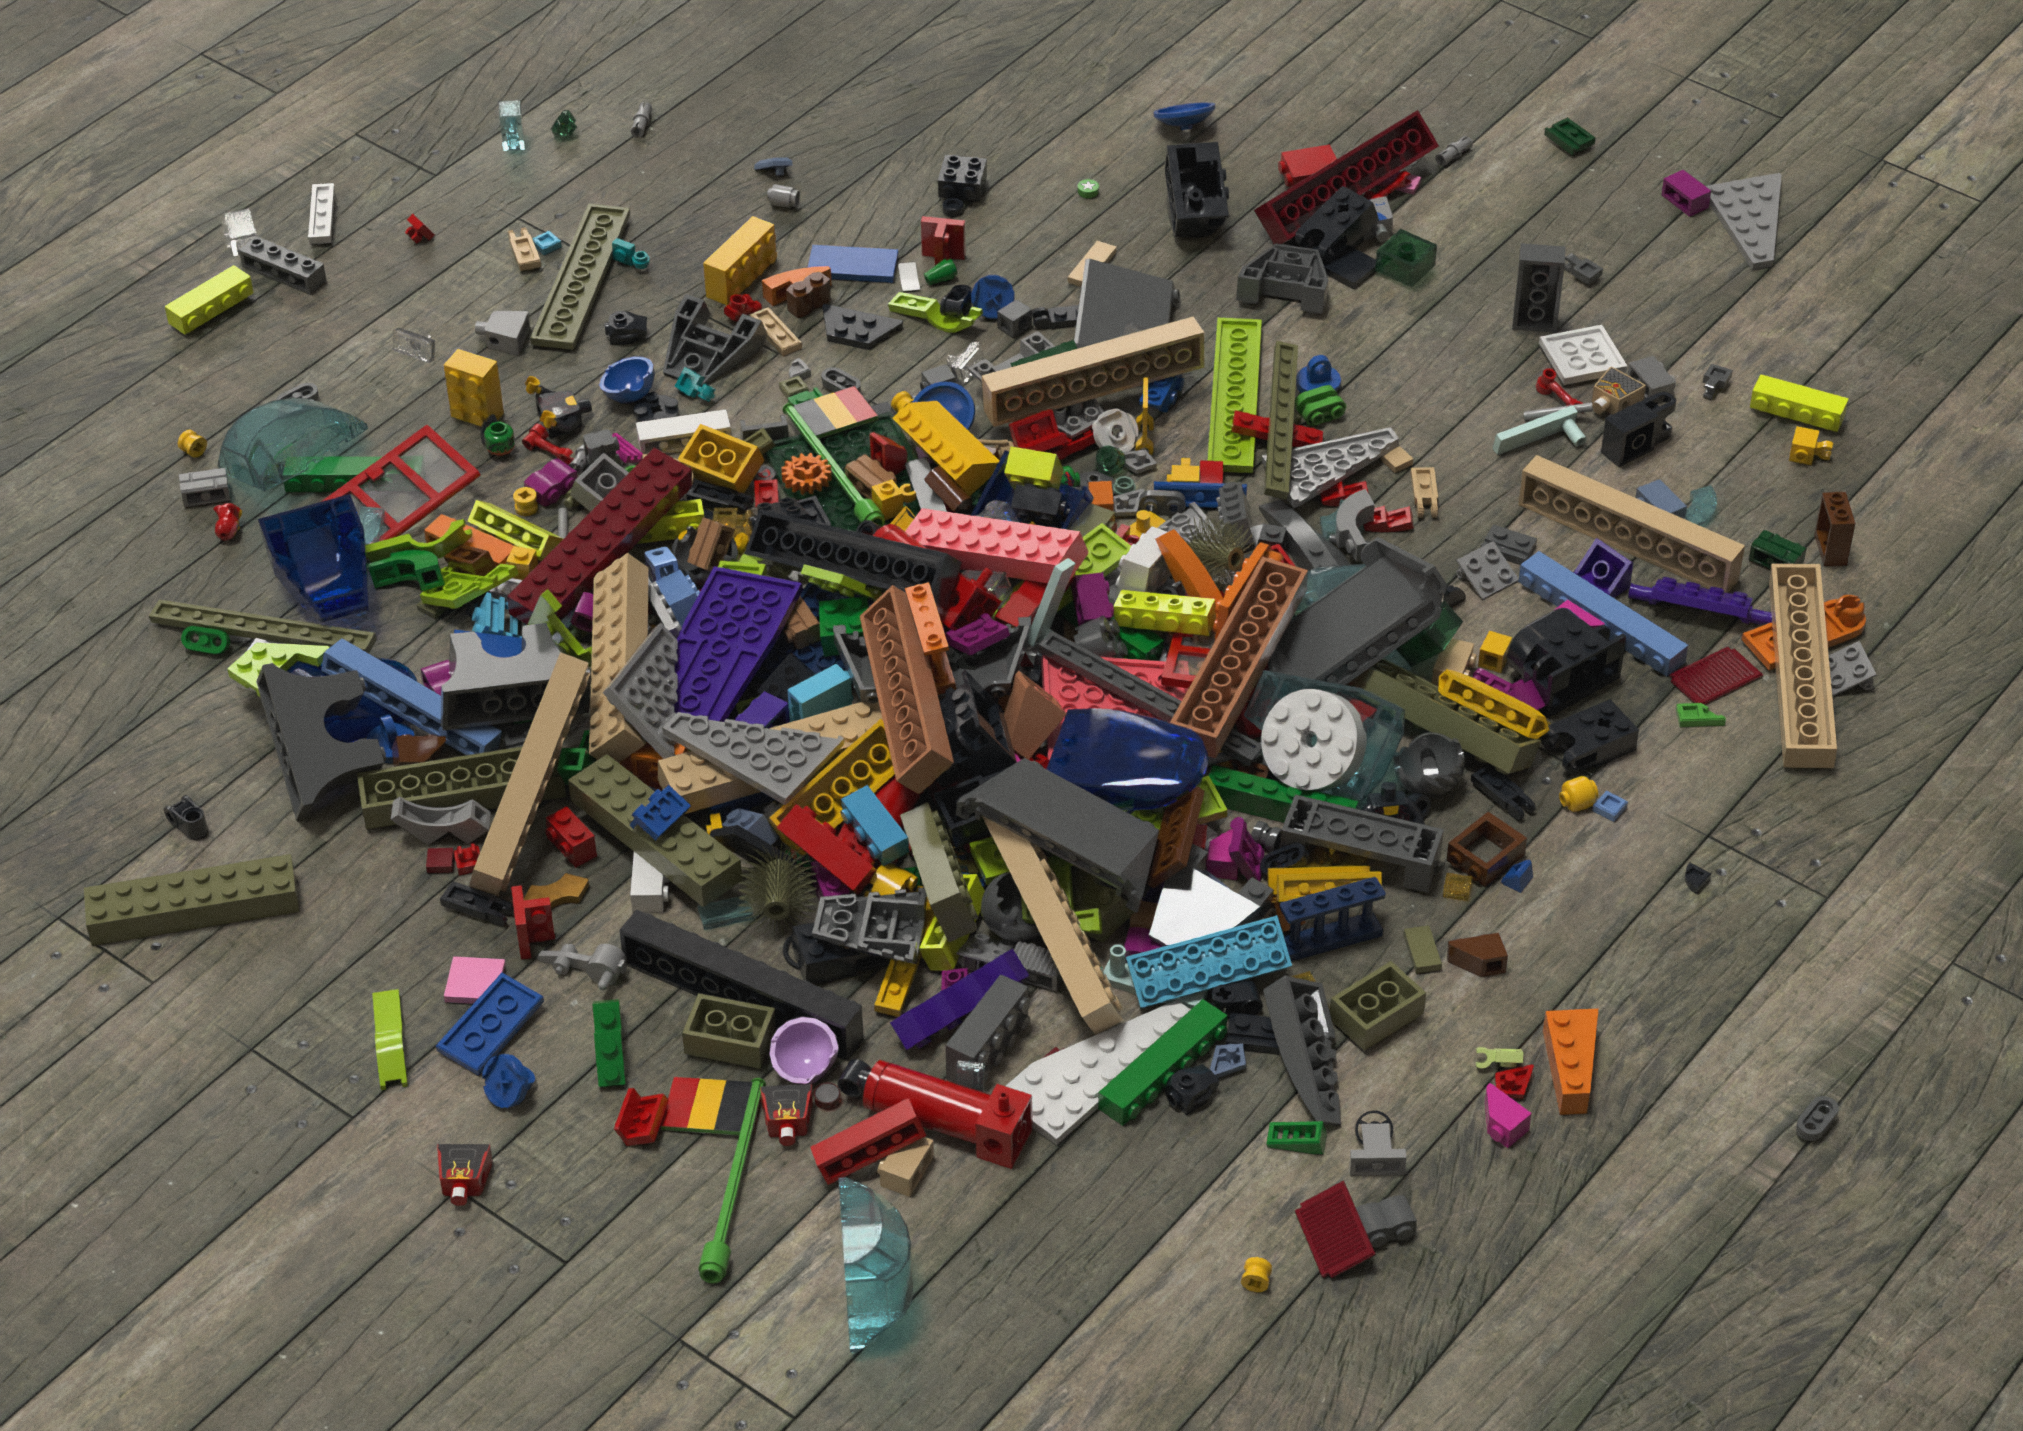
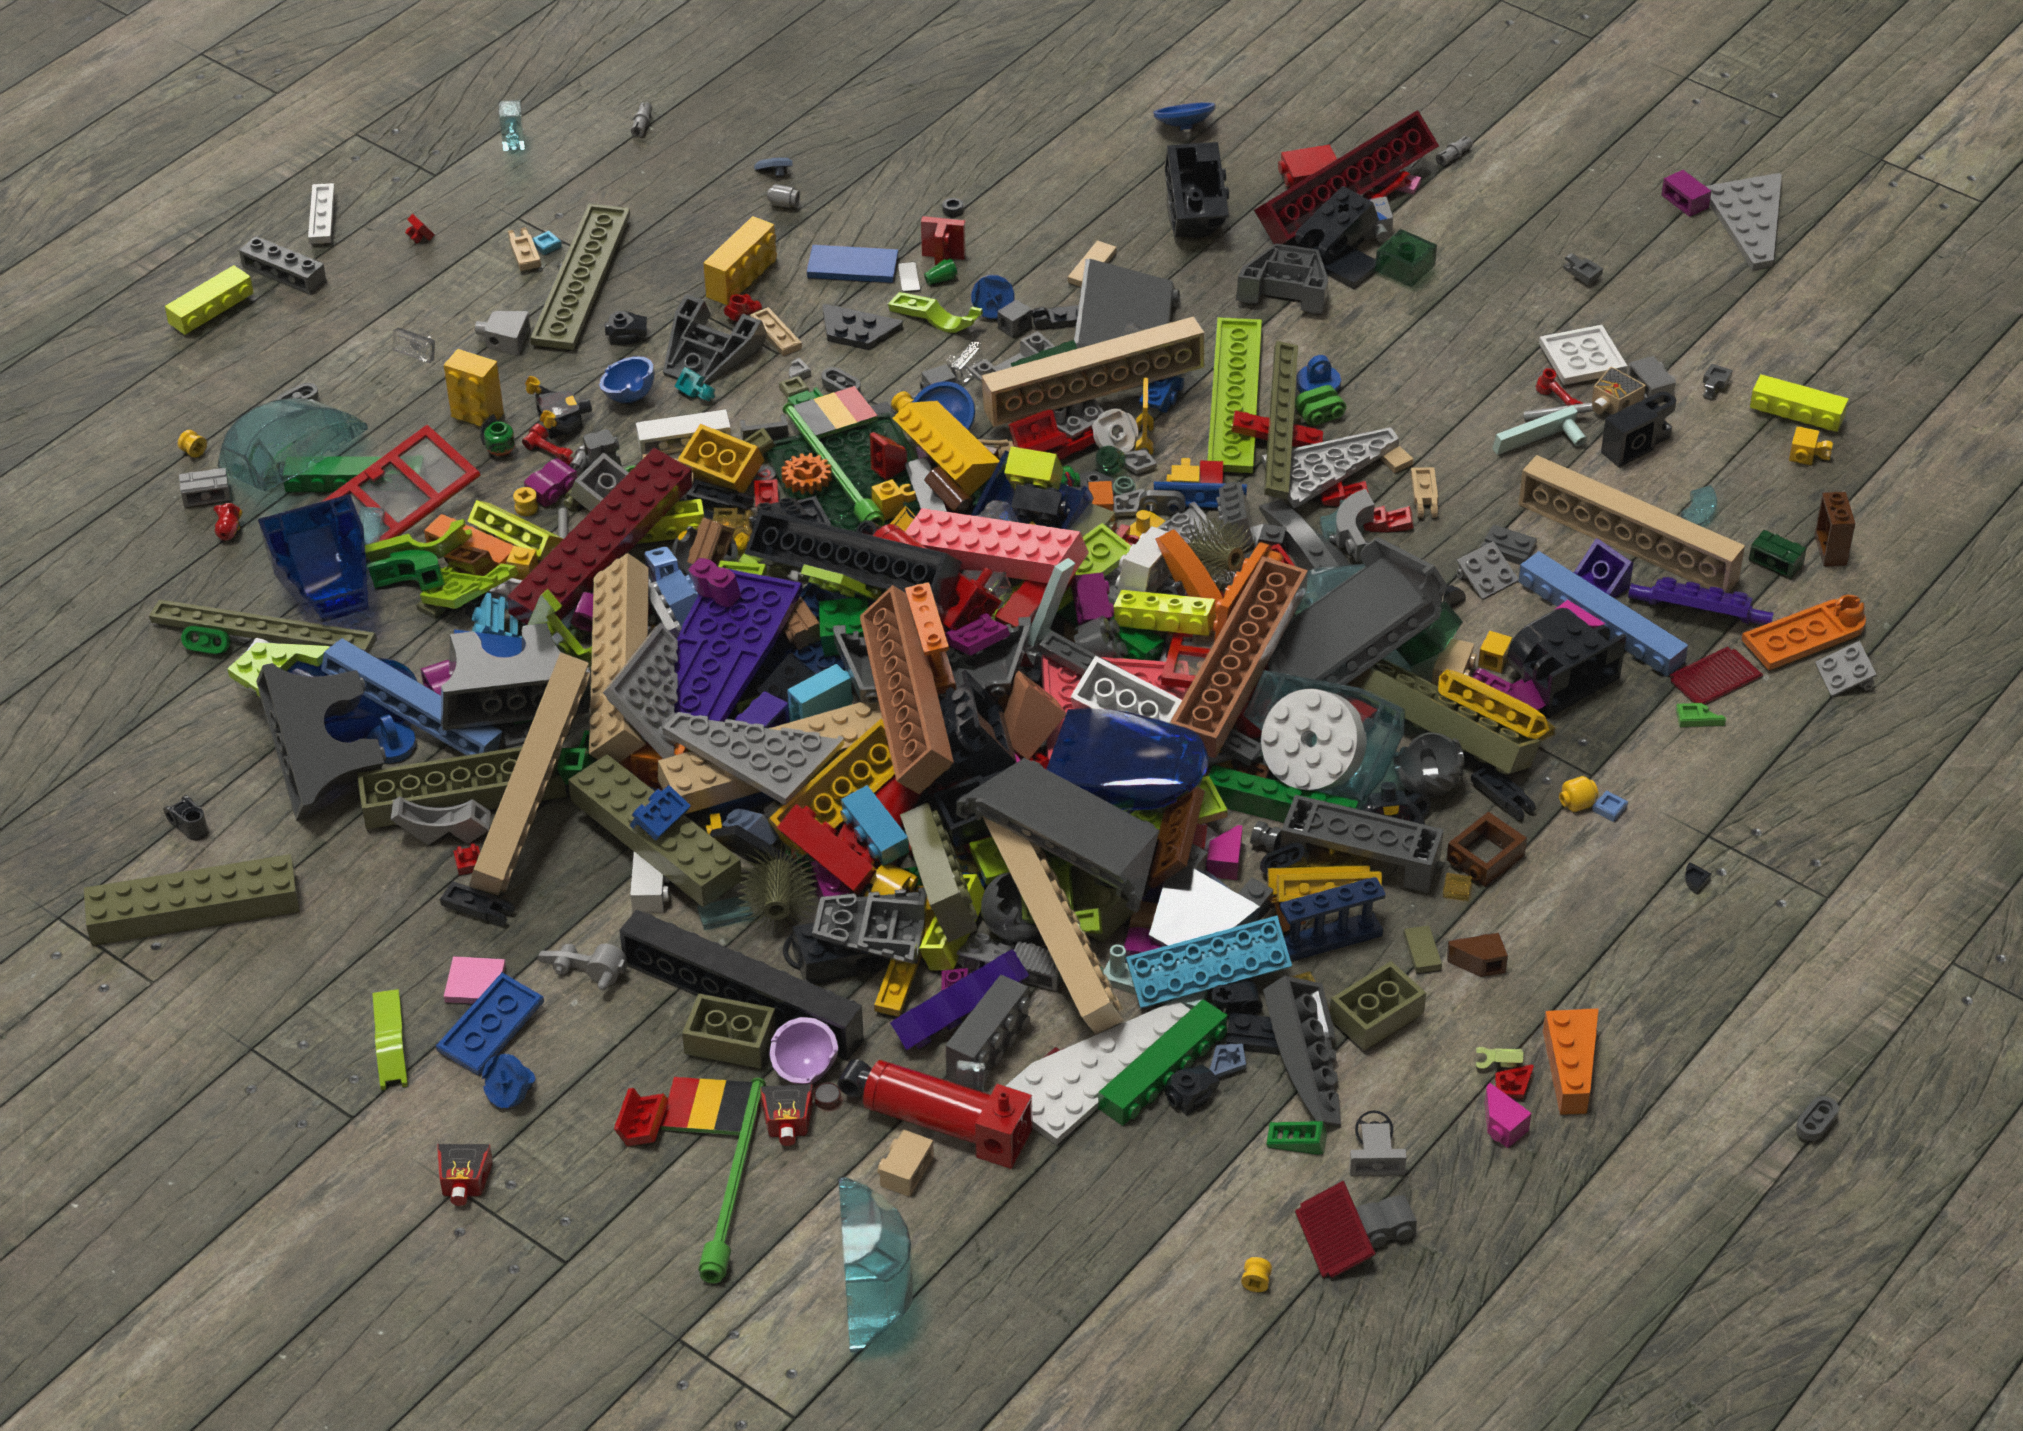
(238, 229): clear brick -> none
(416, 749): reddish brown slope -> none
(439, 860): dark red tile -> none
(532, 920): red bracket -> none
(564, 124): clear green cone -> none
(565, 890): pearl gold tile -> none
(571, 836): red brick -> none
(608, 1042): green arch -> none
(625, 253): teal plate -> none
(627, 451): dark pink tile -> none
(663, 406): black plate -> none
(714, 582): none -> magenta brick
(775, 287): orange slope -> none
(808, 294): reddish brown brick -> none
(867, 473): medium nougat brick -> none
(868, 1141): red brick -> none
(957, 301): black piece -> none
(962, 177): black brick -> none
(1088, 188): bright green tile -> none
(1113, 688): none -> white brick
(1245, 850): magenta plate -> none
(1518, 876): blue slope -> none
(1538, 287): dark grey brick -> none
(1569, 136): dark green plate -> none
(1592, 737): black brick -> none
(1661, 496): sand blue brick -> none
(1802, 666): tan brick -> none

